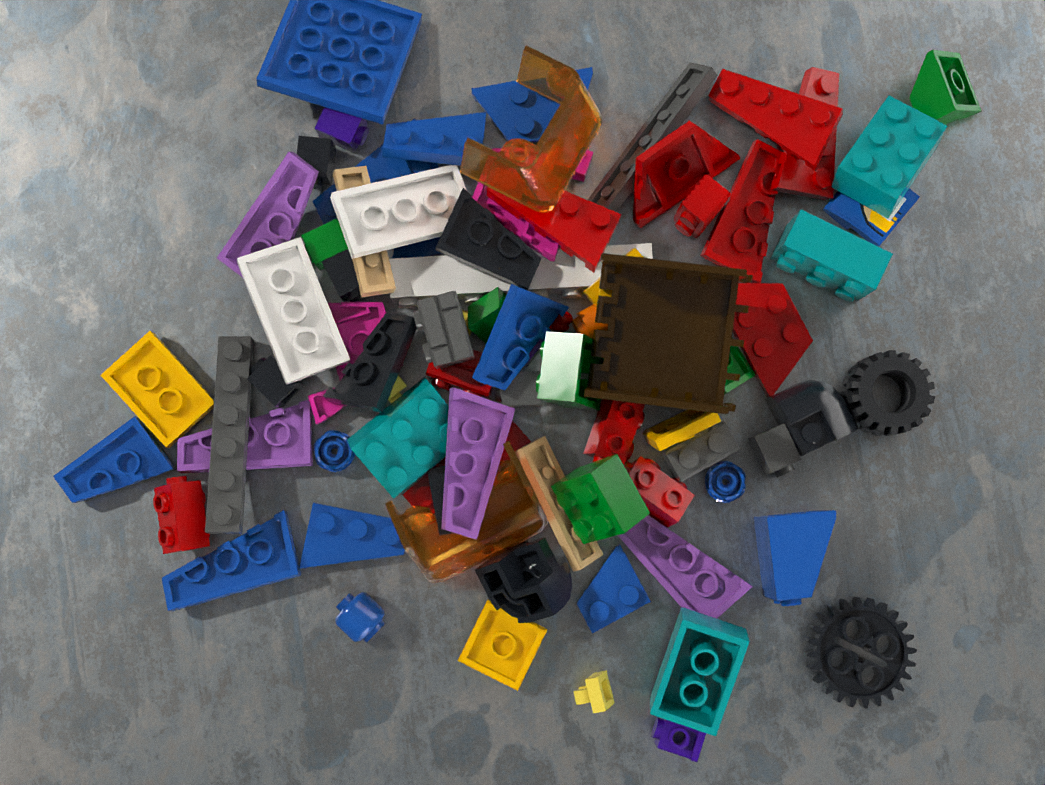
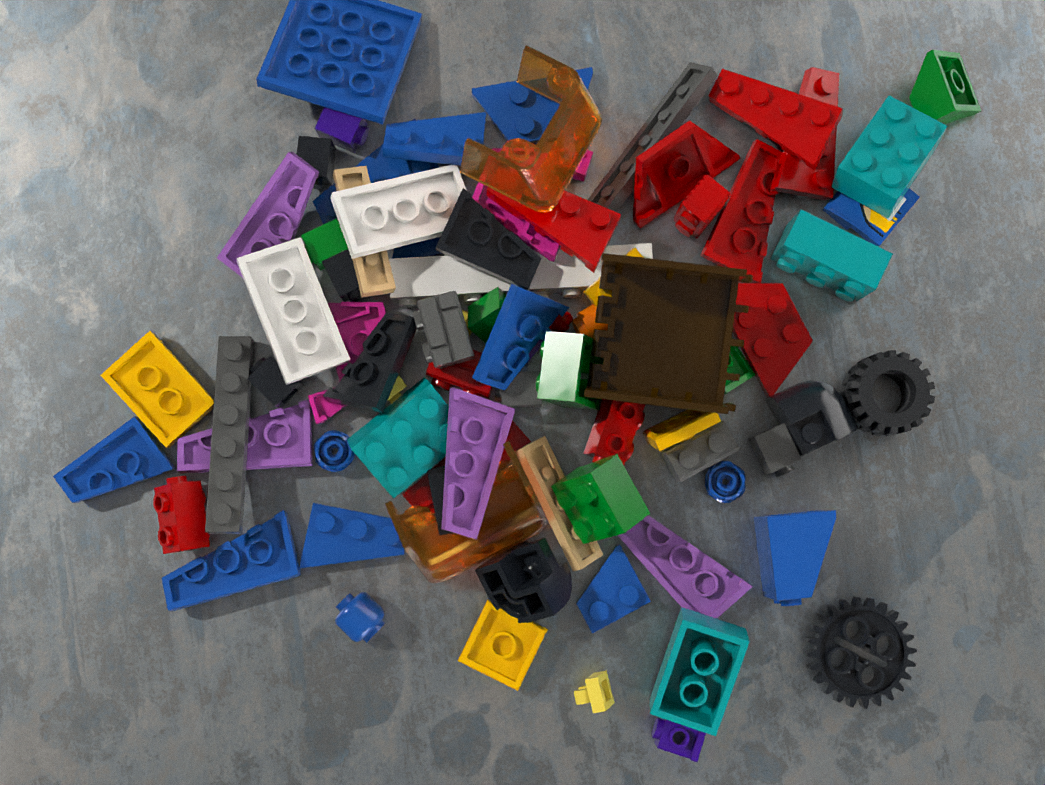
(663, 495): red brick -> none

